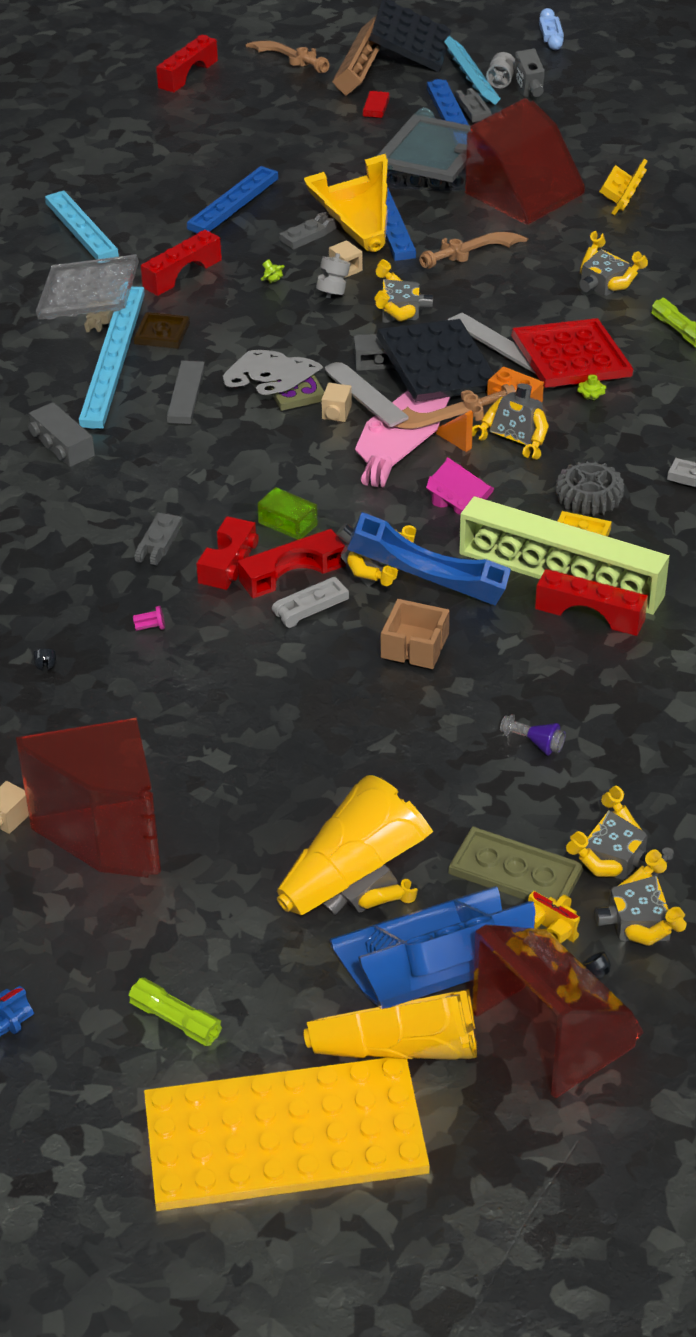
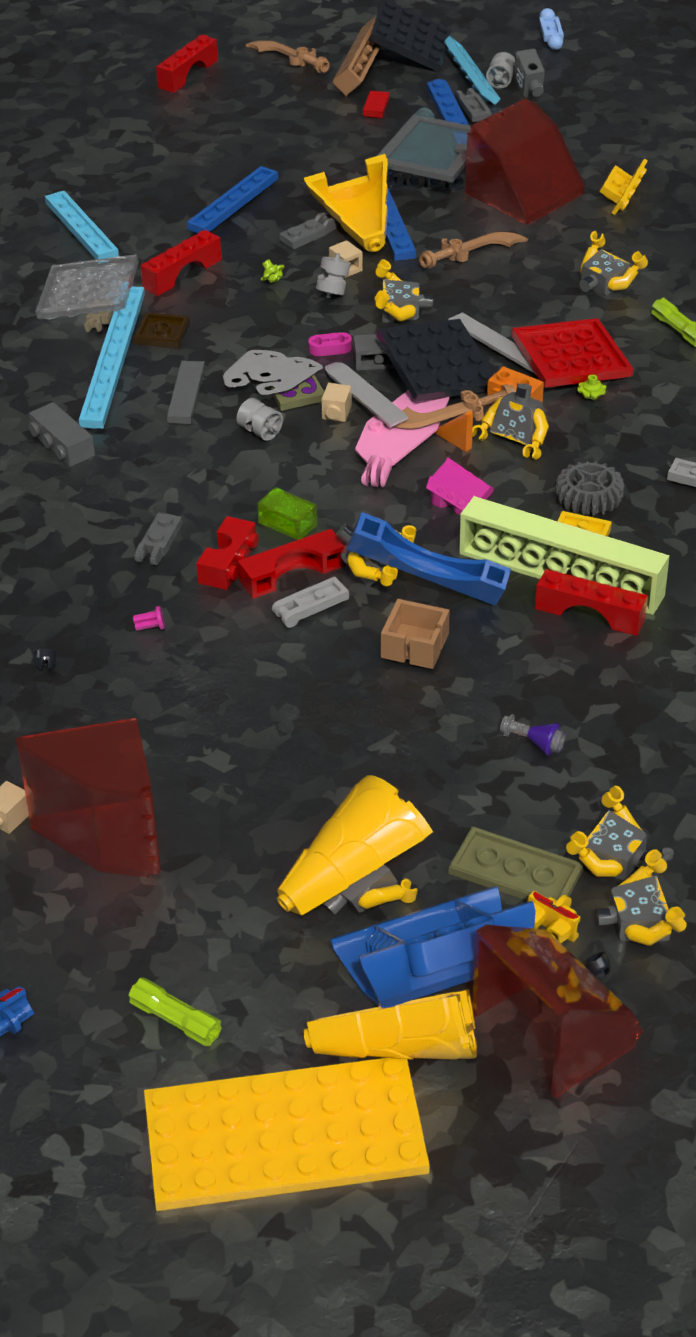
(259, 419): none -> light grey wheel
(330, 344): none -> dark pink beam

